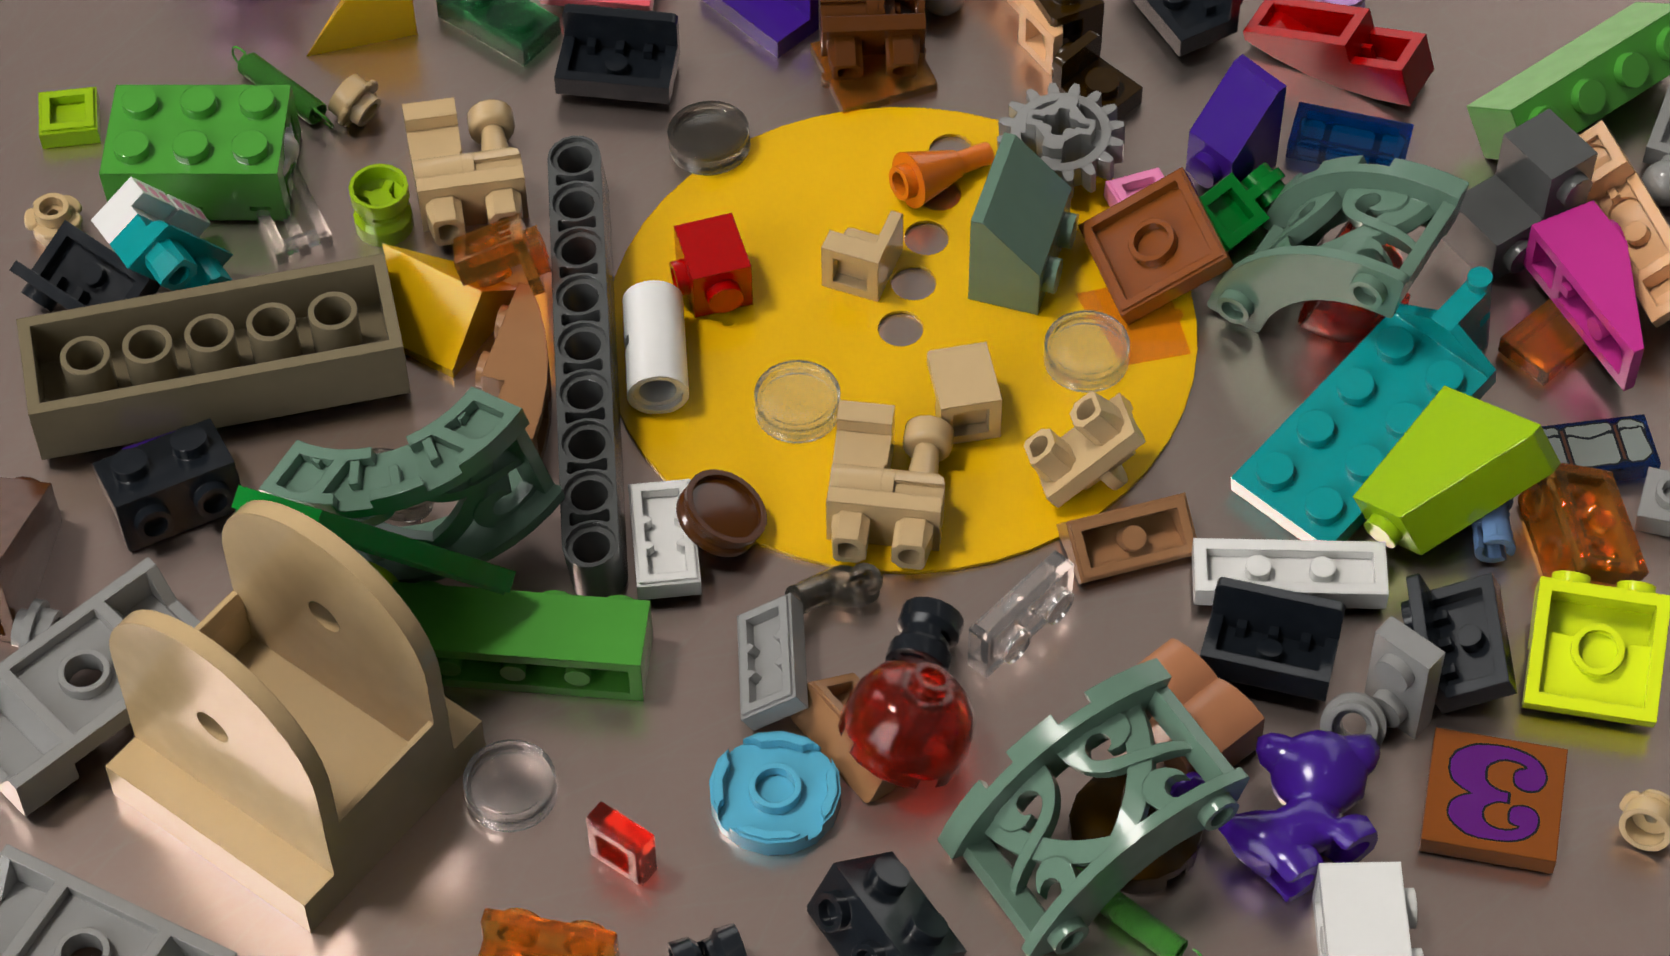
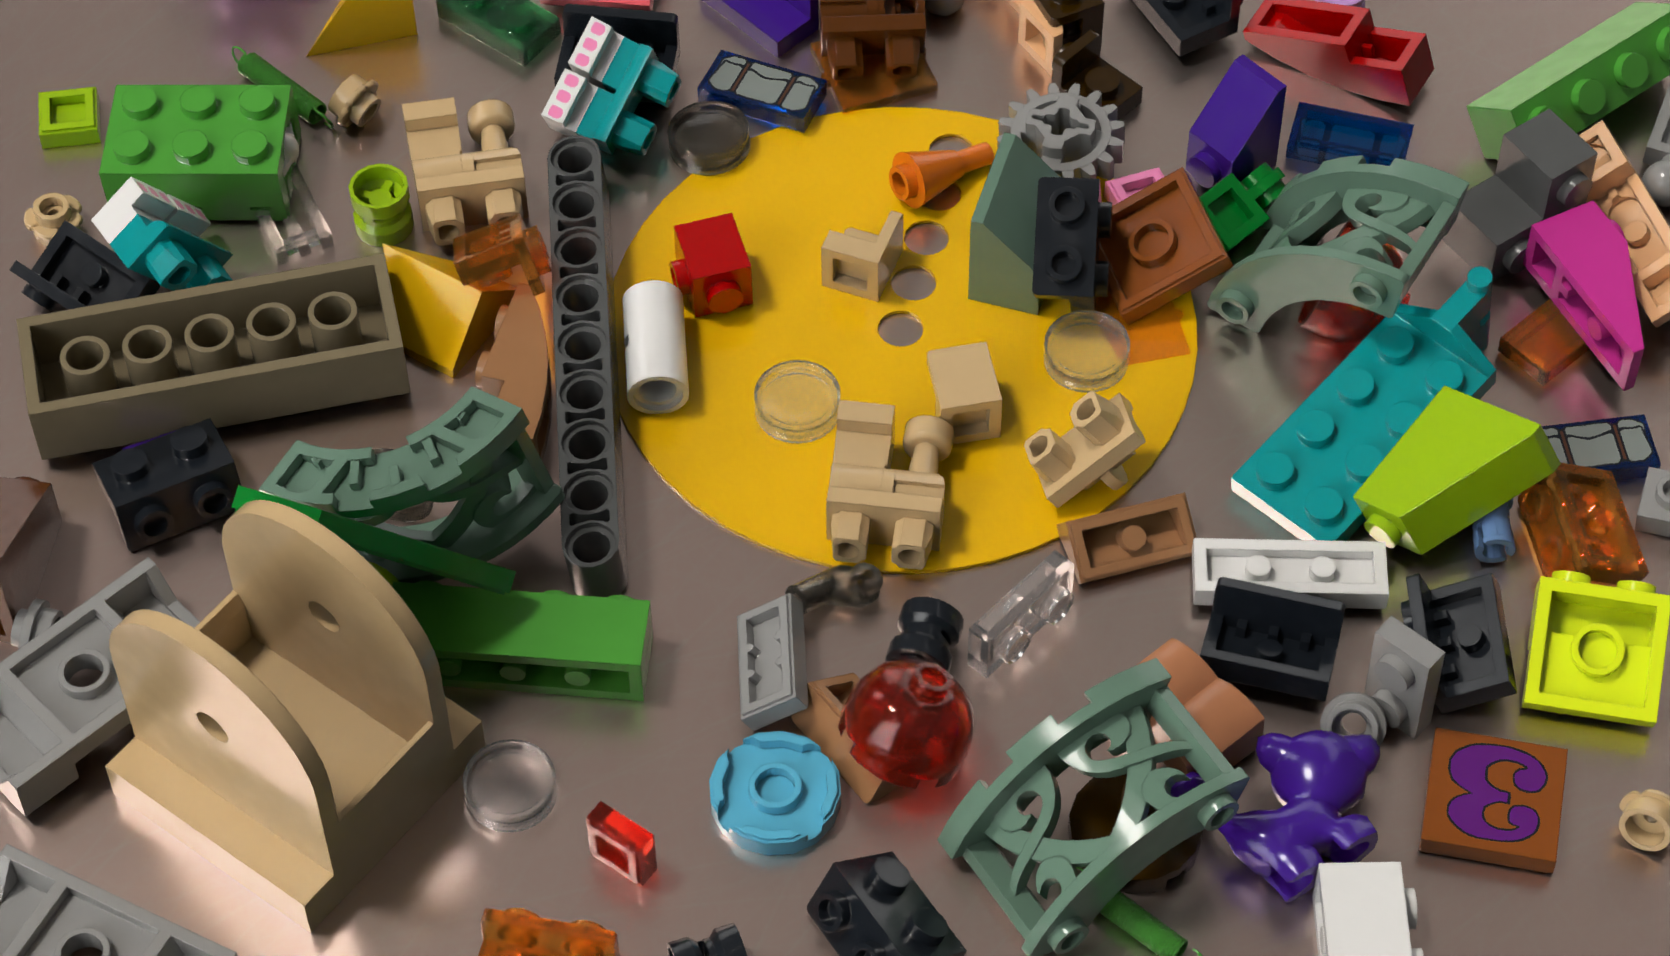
(606, 89): none -> teal hips
(662, 551): white plate -> none
(721, 513): reddish brown piece -> none
(763, 90): none -> tile
(1067, 241): none -> black bracket

